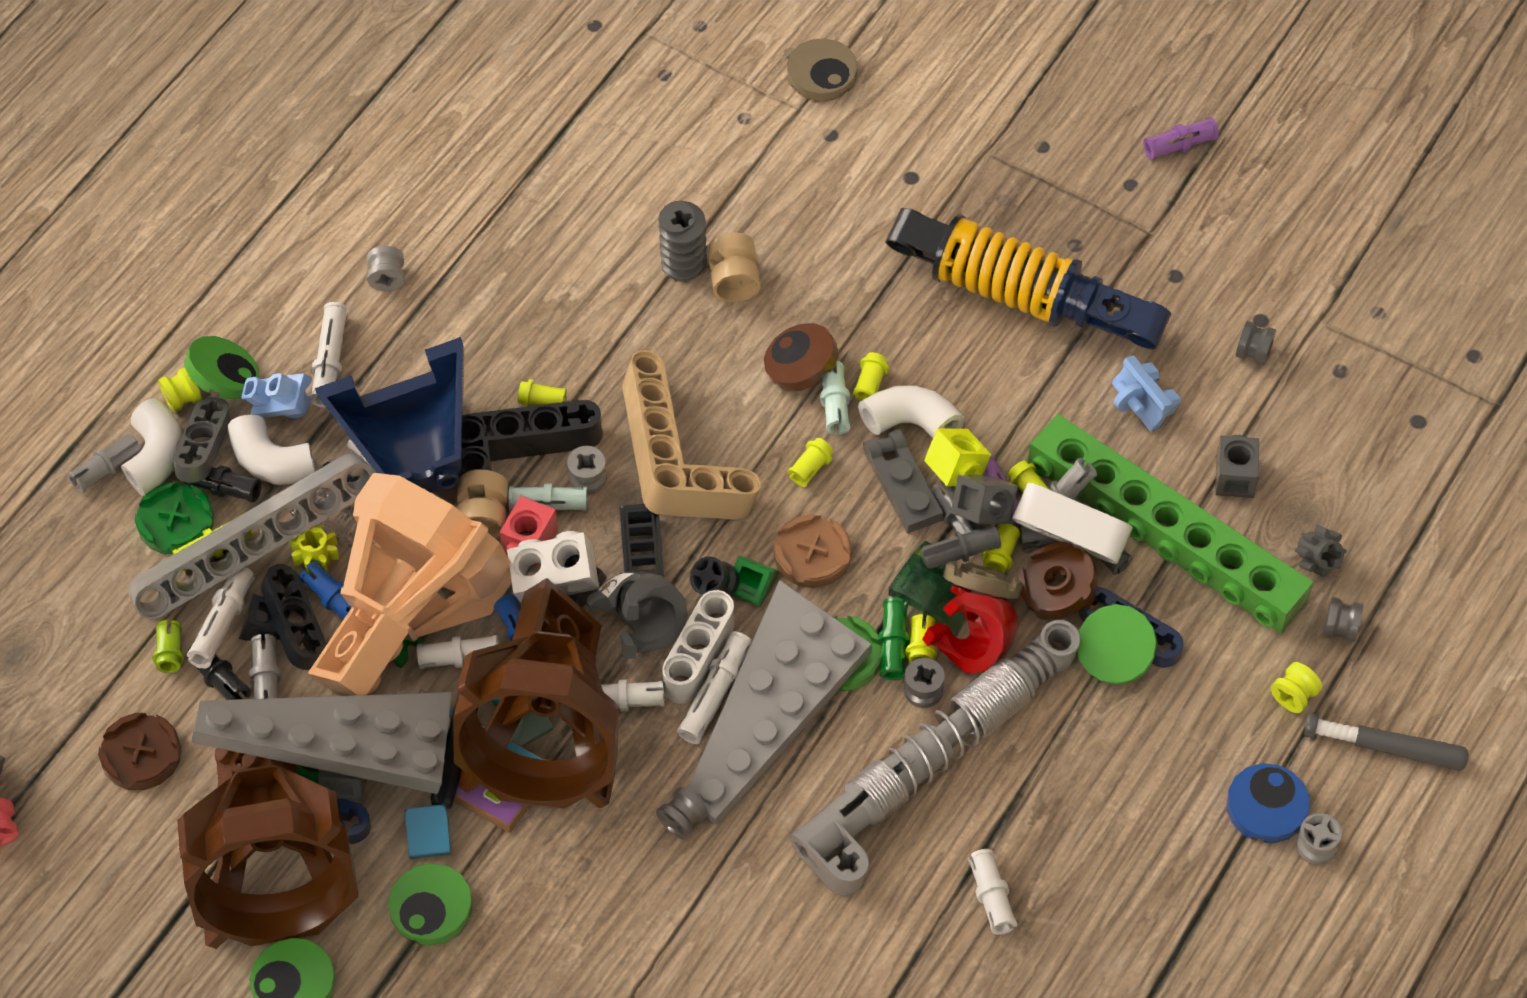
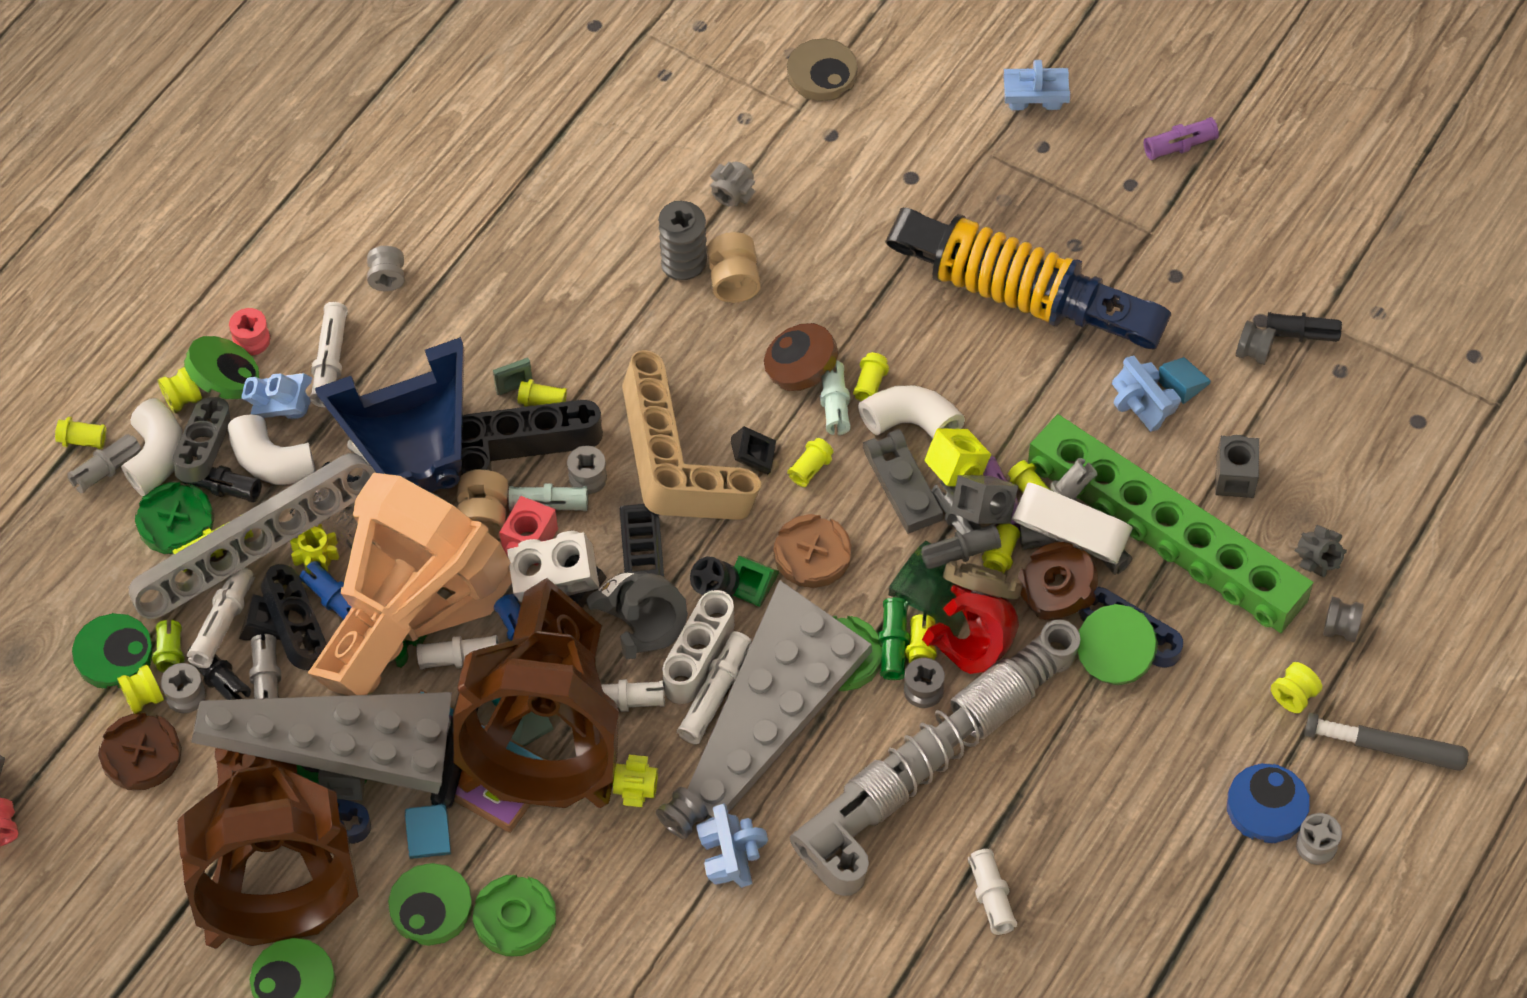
(80, 433): none -> neon yellow pin
(111, 648): none -> green tile
(140, 689): none -> neon yellow wheel
(187, 697): none -> light grey wheel
(252, 341): none -> coral wheel
(510, 376): none -> sand green slope
(514, 915): none -> bright green tile
(635, 780): none -> neon yellow gear
(732, 183): none -> light grey gear
(735, 844): none -> light blue hips
(753, 449): none -> black slope
(1036, 85): none -> light blue hips
(1183, 378): none -> dark azure slope
(1305, 327): none -> black axle

